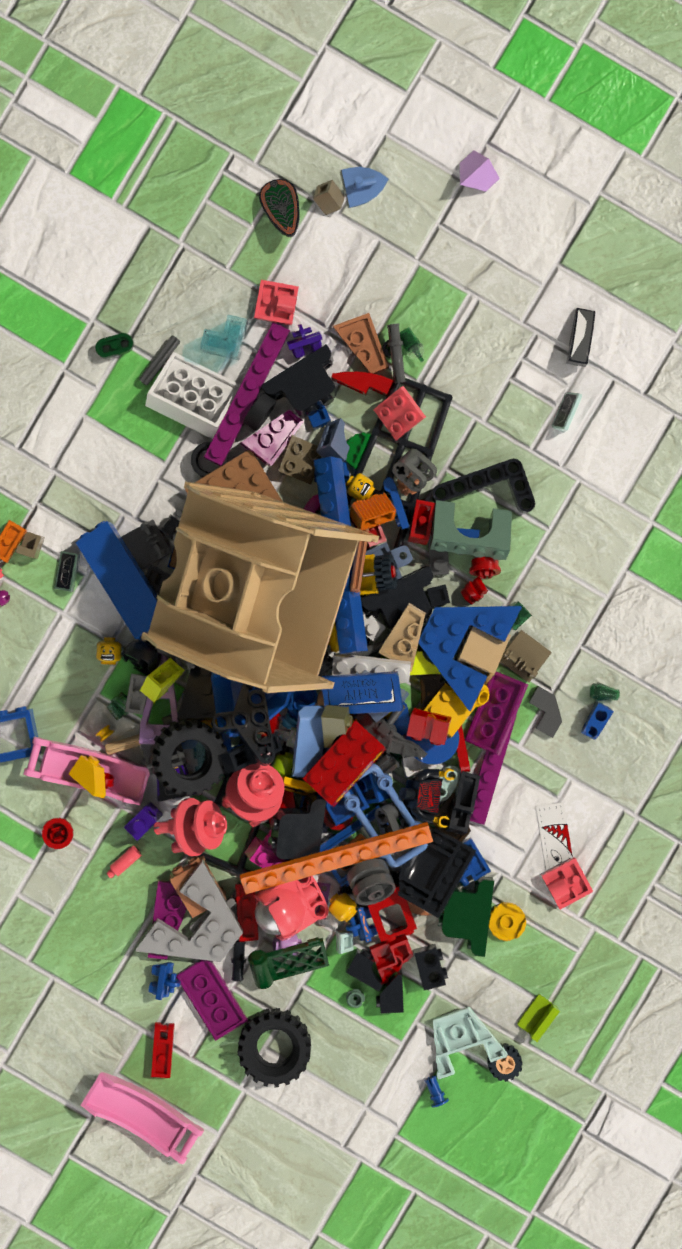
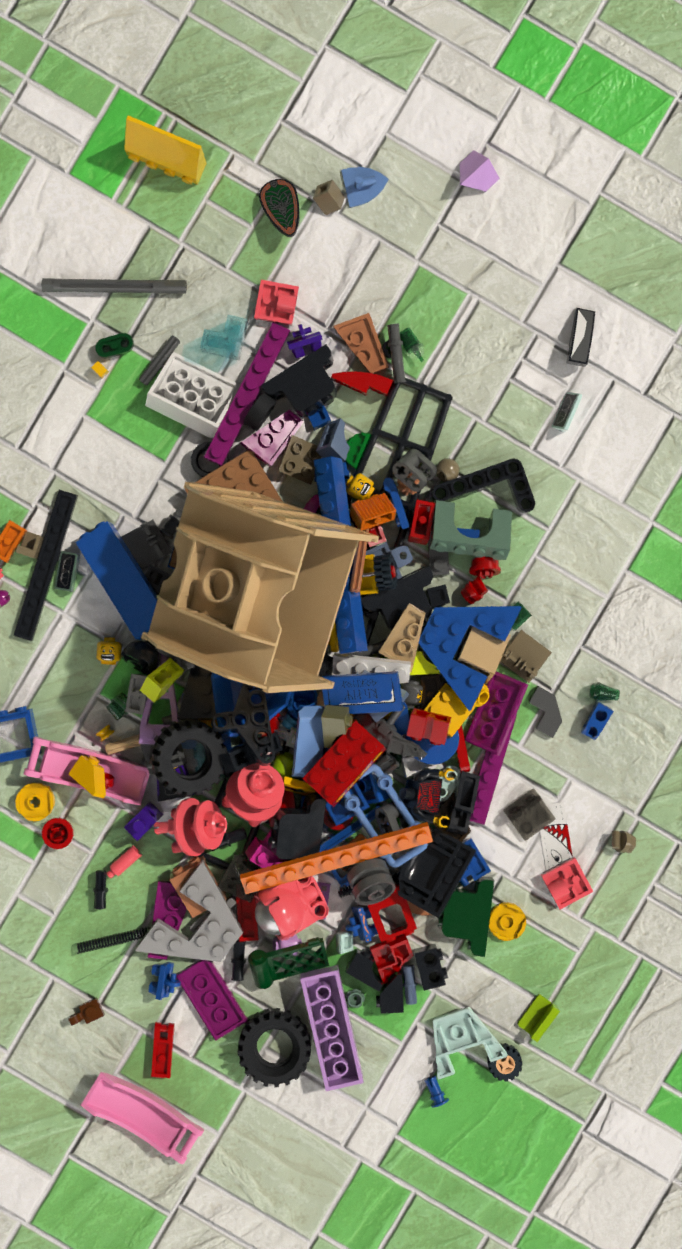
(27, 809): none -> yellow plate
(45, 565): none -> black tile
(88, 1011): none -> reddish brown plate
(100, 369): none -> yellow piece
(100, 890): none -> black axle
(114, 286): none -> dark grey piece
(115, 942): none -> black piece
(164, 151): none -> yellow slope
(231, 879): none -> clear smoke hinge
(232, 837): none -> black axle
(331, 1028): none -> lavender brick
(342, 907): yellow head -> none
(373, 627): white plate -> none
(399, 413): coral plate -> none
(409, 984): none -> sand blue axle
(415, 693): none -> dark grey head
(447, 469): none -> dark tan piece
(529, 814): none -> clear smoke hinge
(623, 841): none -> dark tan piece

